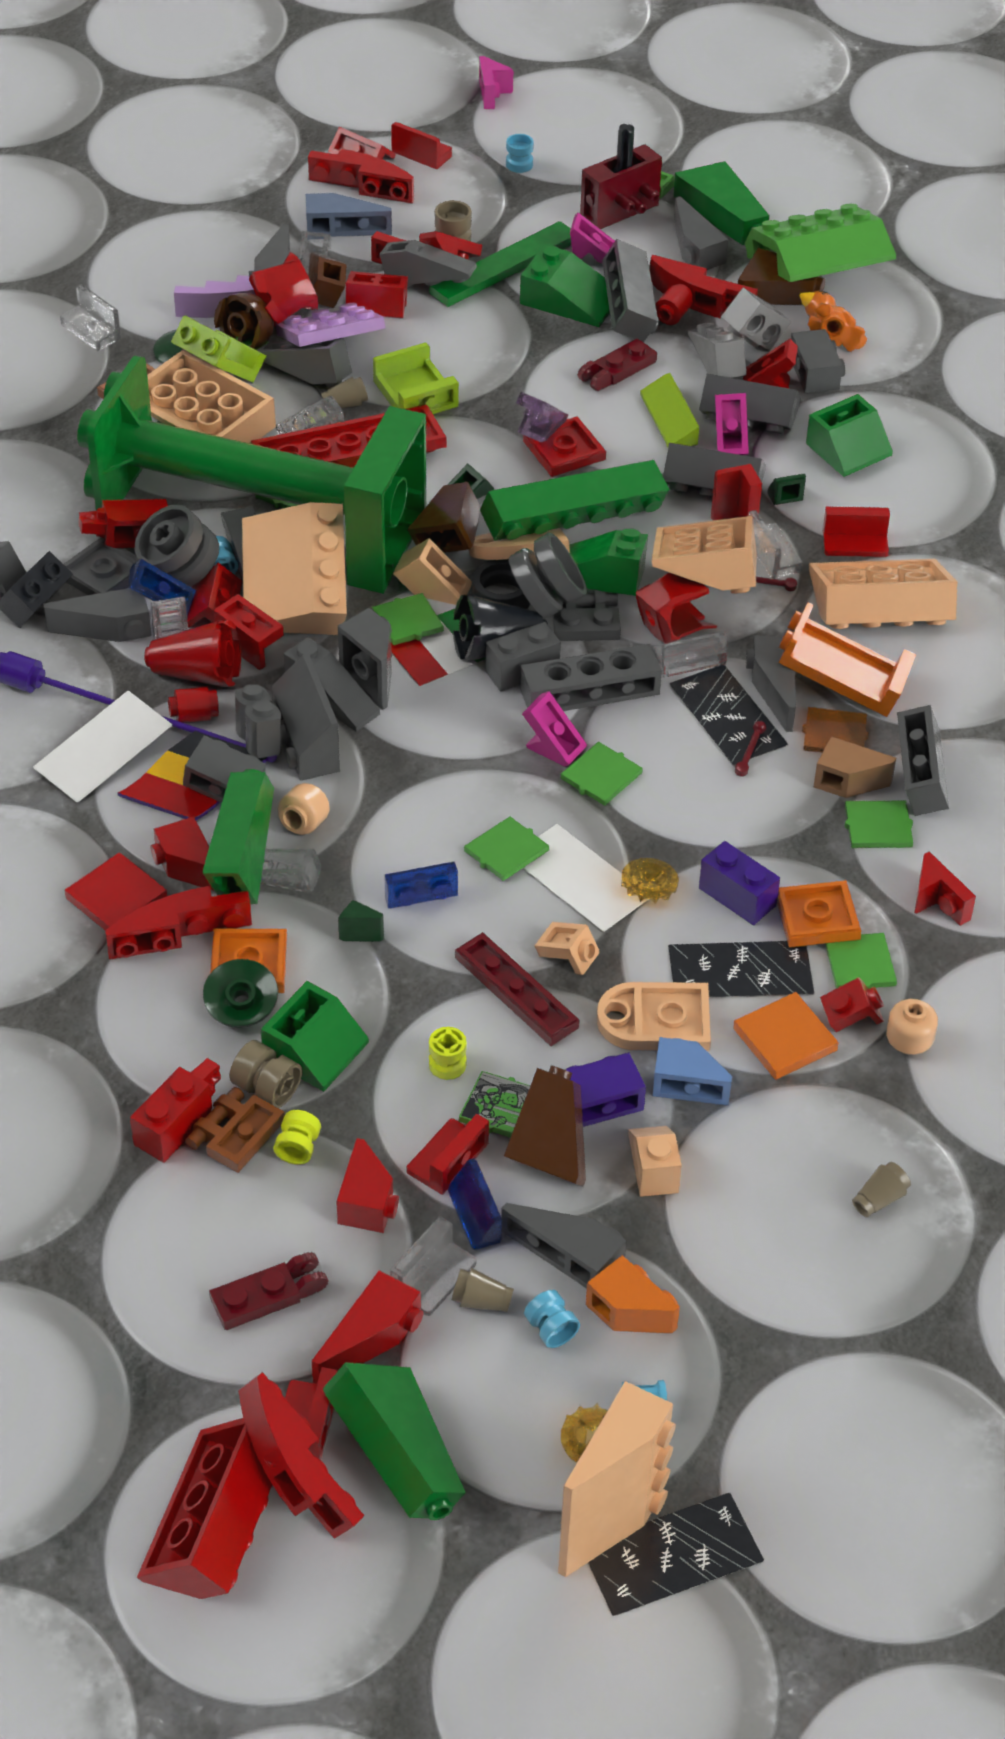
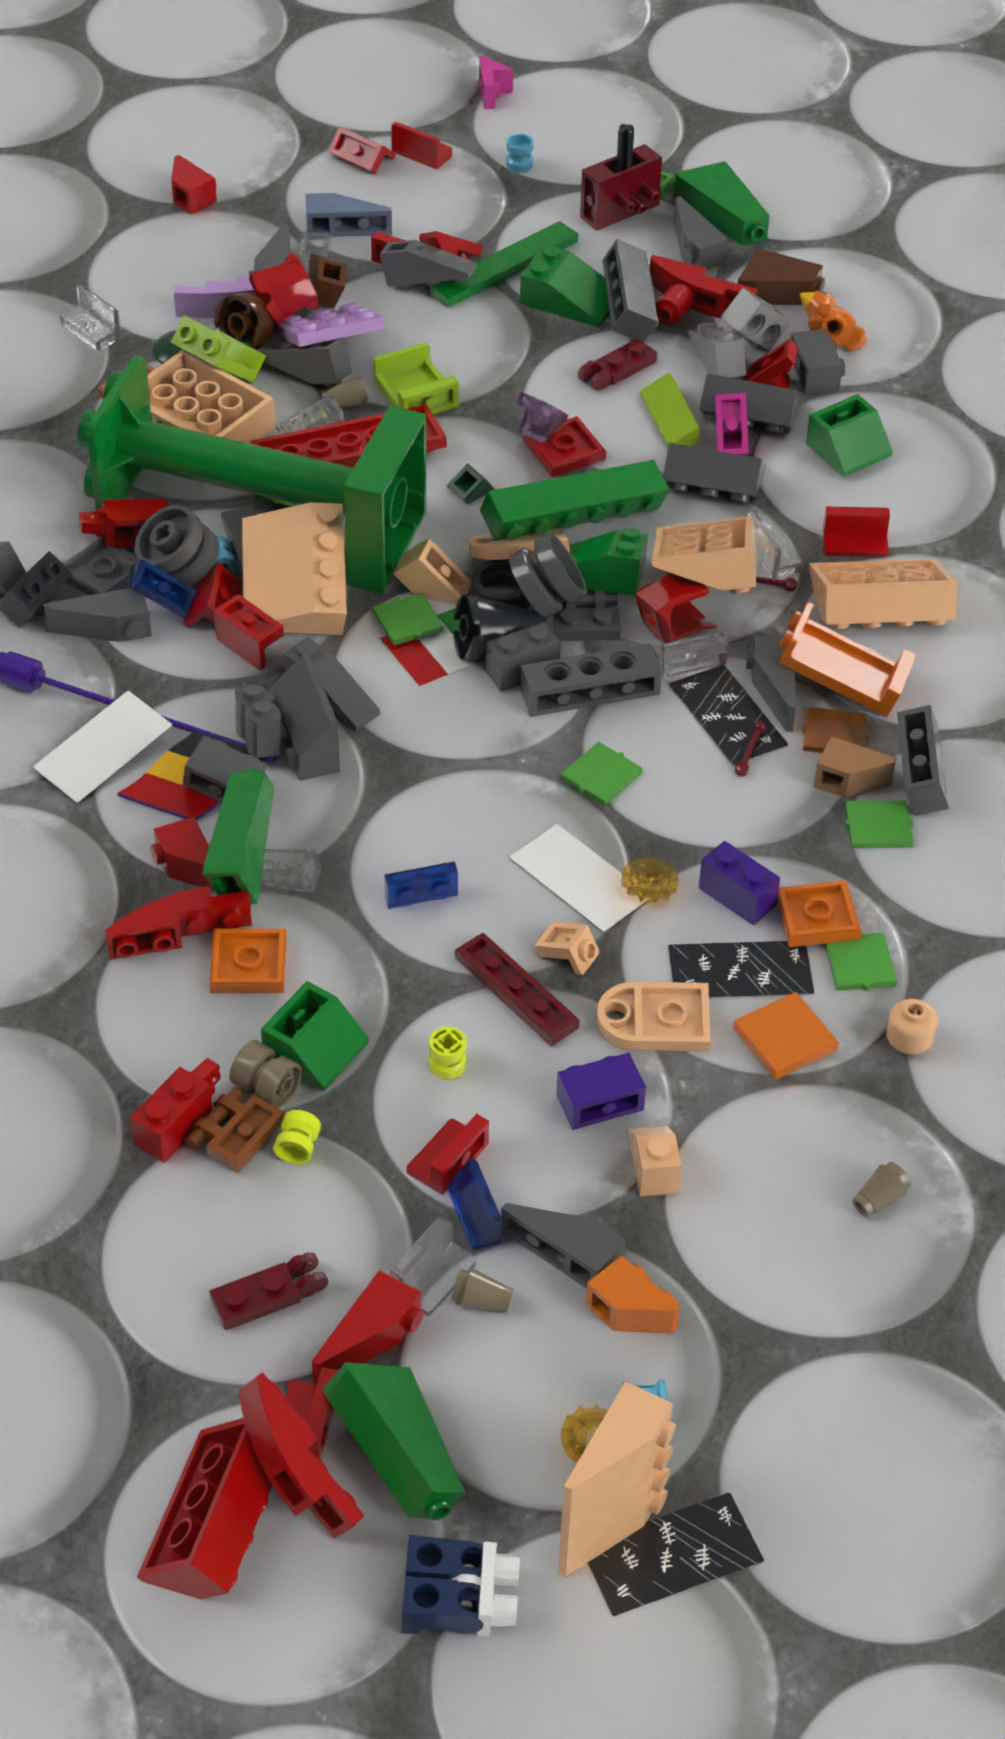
(113, 891): red tile -> none
(168, 625): clear slope -> none
(192, 186): none -> red slope
(193, 704): red brick -> none
(198, 654): red cone -> none
(238, 979): dark green dish -> none
(303, 809): light nougat head -> none
(359, 170): red slope -> none
(360, 923): dark green slope -> none
(366, 1192): red slope -> none
(367, 653): dark grey slope -> none
(378, 292): red hinge -> none
(449, 519): reddish brown slope -> none
(453, 1586): none -> dark blue hips
(454, 219): dark tan wheel -> none
(497, 1101): piece -> none
(506, 848): bright green piece -> none
(551, 1127): reddish brown slope -> none
(552, 1319): medium azure wheel -> none
(555, 733): dark pink slope -> none
(588, 239): dark pink slope -> none
(689, 1073): medium blue slope -> none
(735, 492): red panel -> none
(787, 489): dark green slope -> none
(823, 242): bright green slope -> none
(851, 1004): red bracket -> none
(945, 889): red slope -> none

